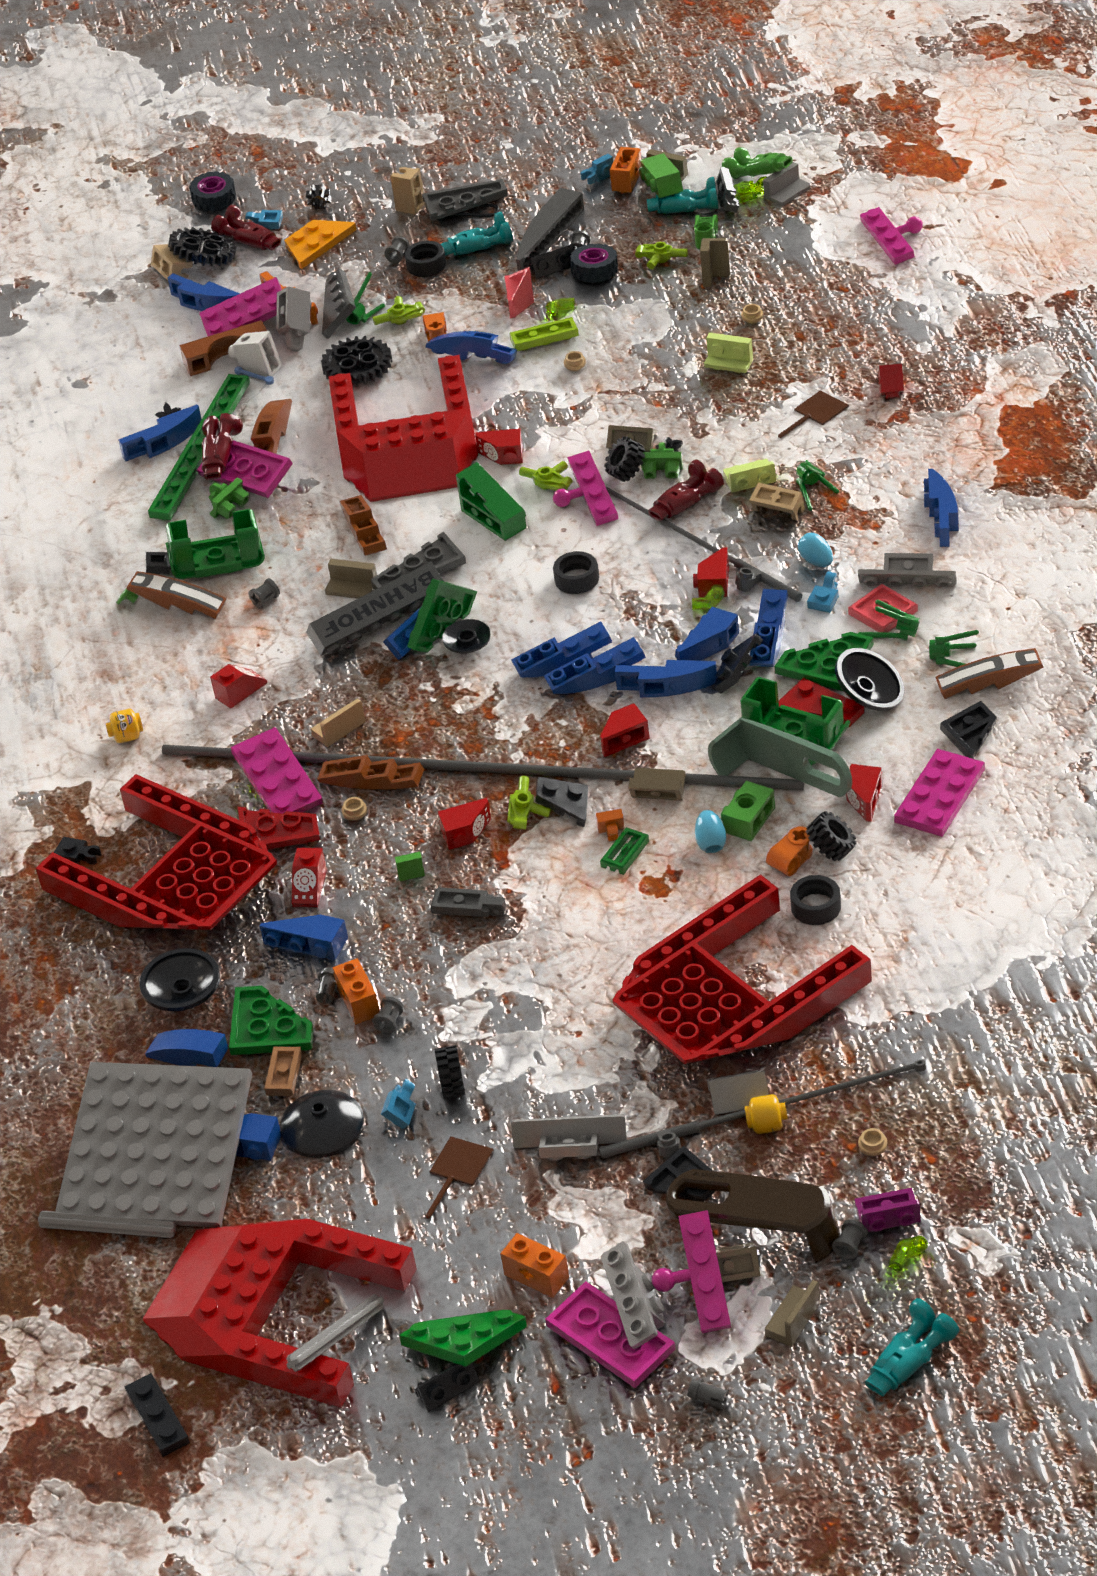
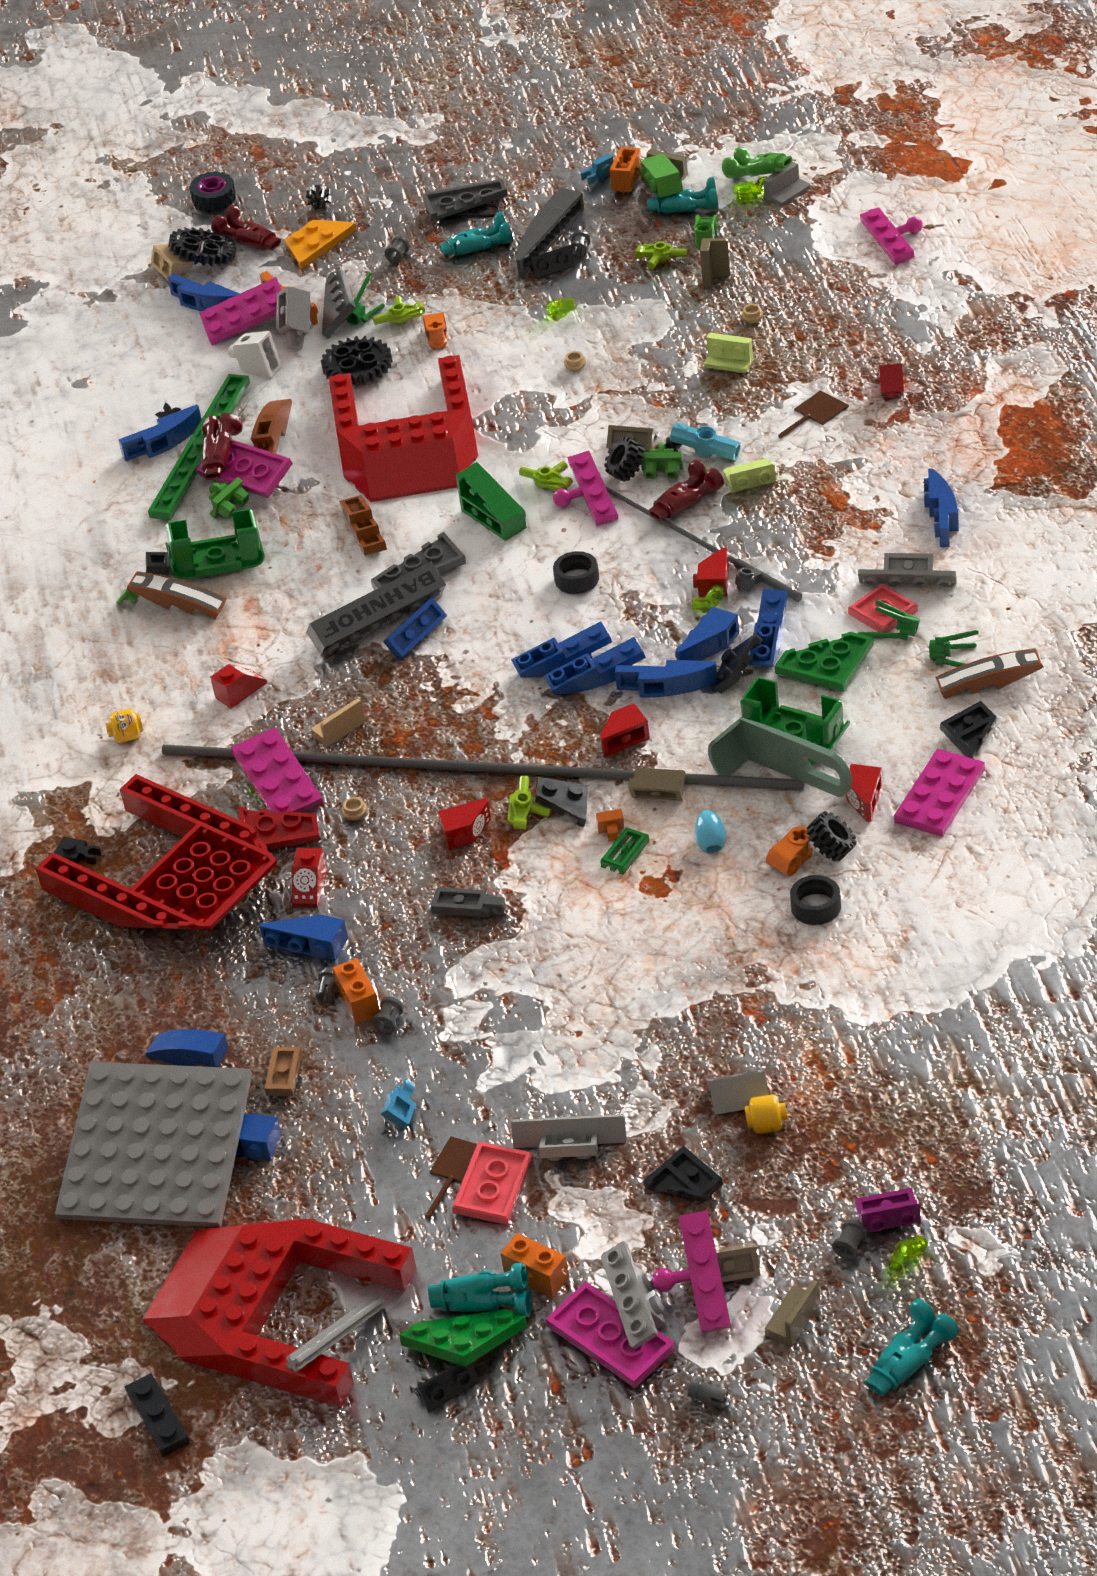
(107, 1224): light grey axle -> none
(179, 979): black dish -> none
(202, 353): dark orange arch -> none
(264, 593): dark grey bush -> none
(266, 1023): green plate -> none
(268, 218): dark azure plate -> none
(268, 380): medium blue hinge -> none
(322, 1123): black dish -> none
(350, 578): dark tan panel -> none
(364, 774): dark orange slope -> none
(407, 190): tan hinge -> none
(409, 866): bright green tile -> none
(428, 267): black tyre -> none
(441, 608): green plate -> none
(449, 1071): black tyre -> none
(466, 636): black dish -> none
(469, 342): blue slope -> none
(476, 1292): none -> teal piece
(492, 1183): none -> coral tile
(501, 446): red slope -> none
(519, 291): coral slope -> none
(544, 334): lime plate -> none
(594, 263): black wheel -> none
(669, 1141): dark grey piece -> none
(705, 441): none -> medium azure piece
(706, 1009): red wedge -> none
(726, 191): dark grey hinge -> none
(748, 810): bright green brick -> none
(762, 1205): dark brown piece -> none
(778, 499): tan hinge -> none
(807, 697): red wing -> none
(810, 475): green plant -> none
(815, 550): medium azure animal -> none
(824, 597): dark azure plate -> none
(869, 679): black dish -> none
(872, 1142): tan plate -> none

